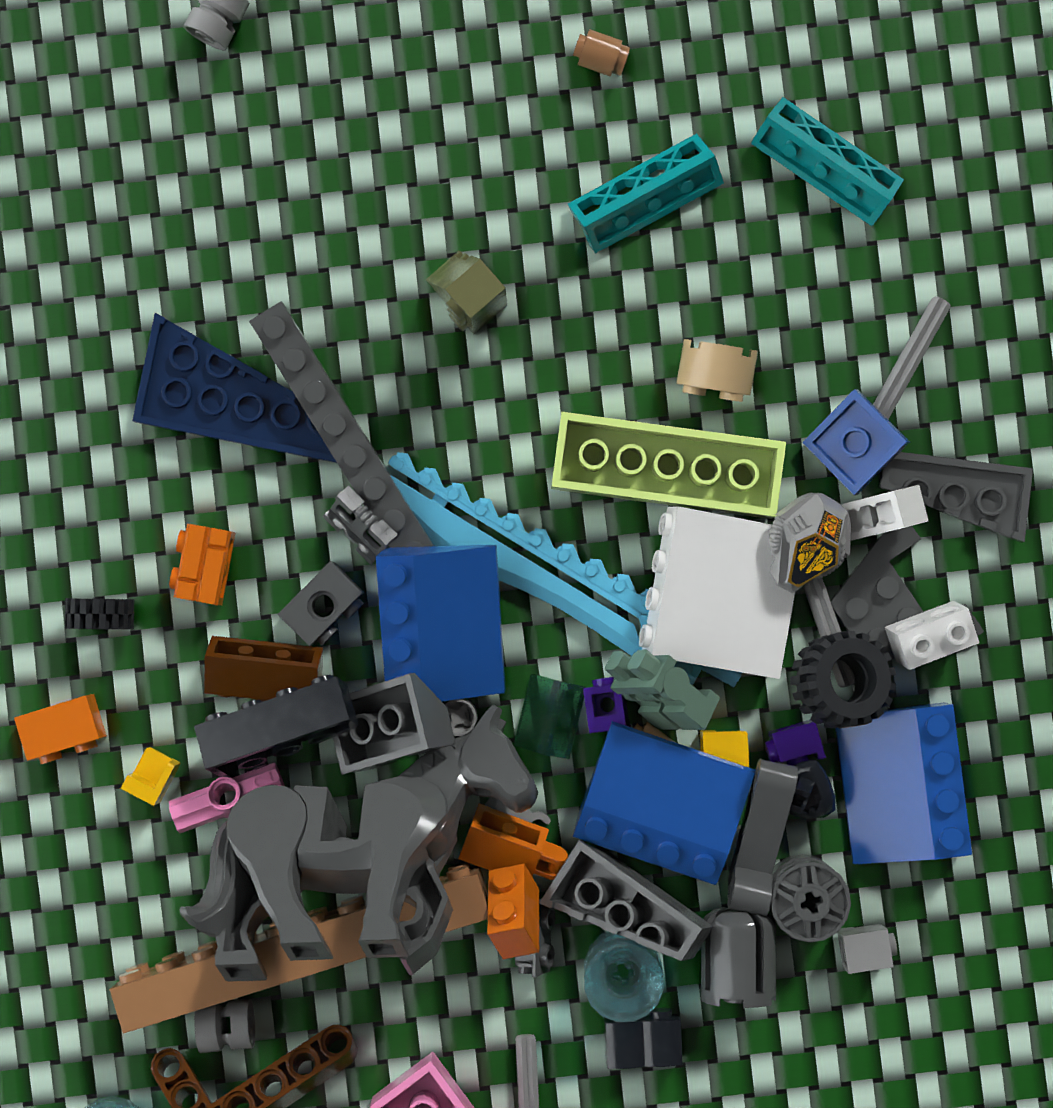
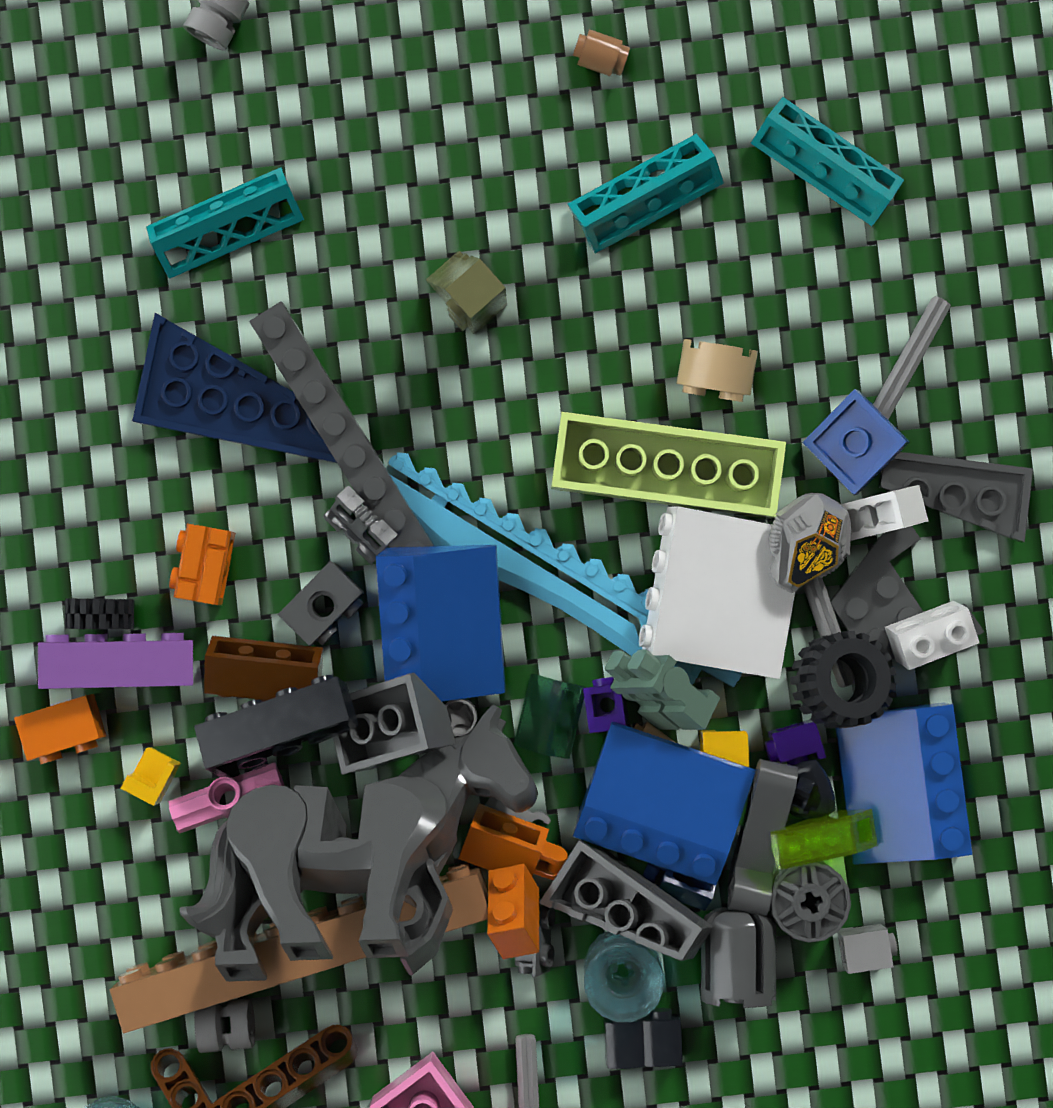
(115, 663): none -> medium lavender wedge
(218, 212): none -> teal fence
(681, 887): none -> dark blue piece
(824, 838): none -> clear neon green slope

